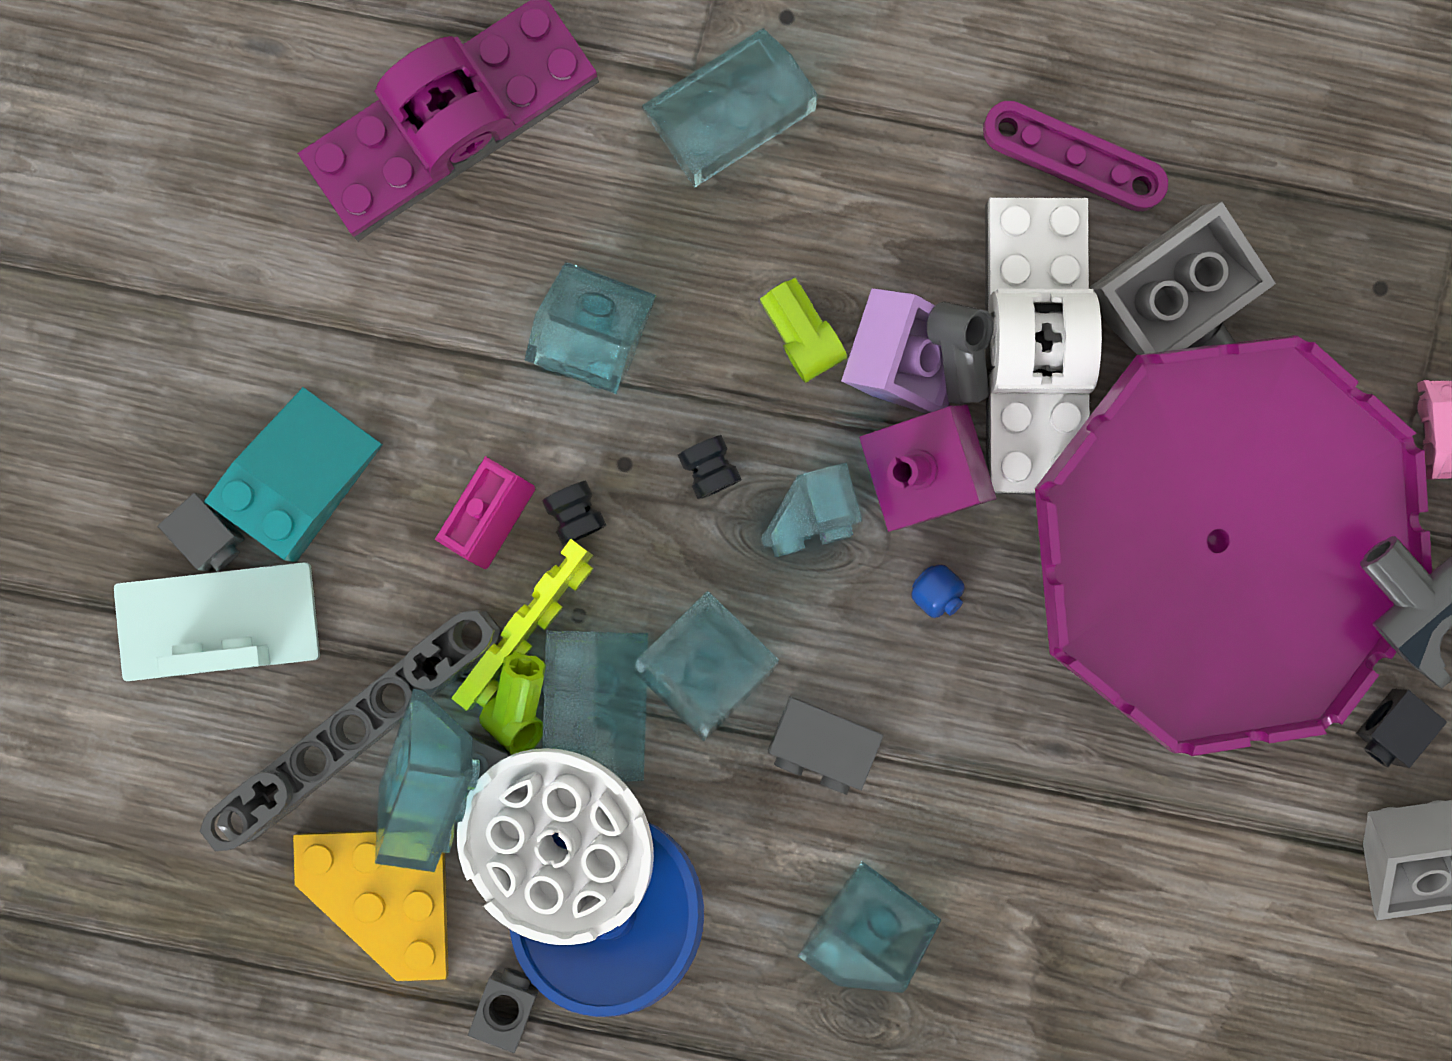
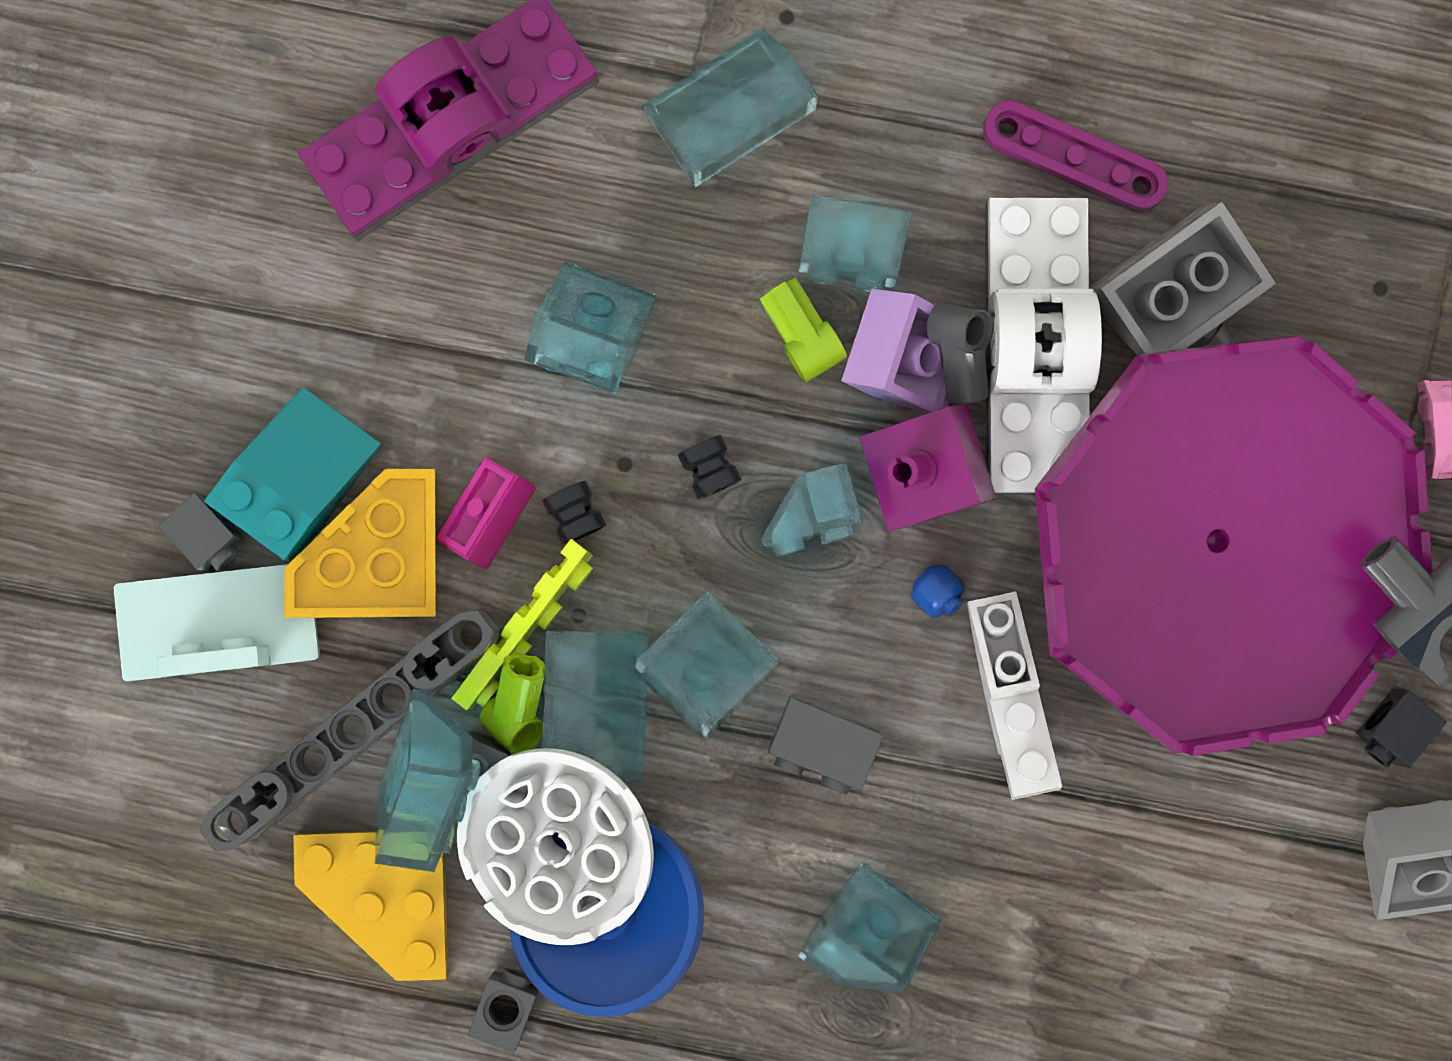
(372, 555): none -> yellow plate
(853, 243): none -> clear light blue slope
(1013, 695): none -> white slope

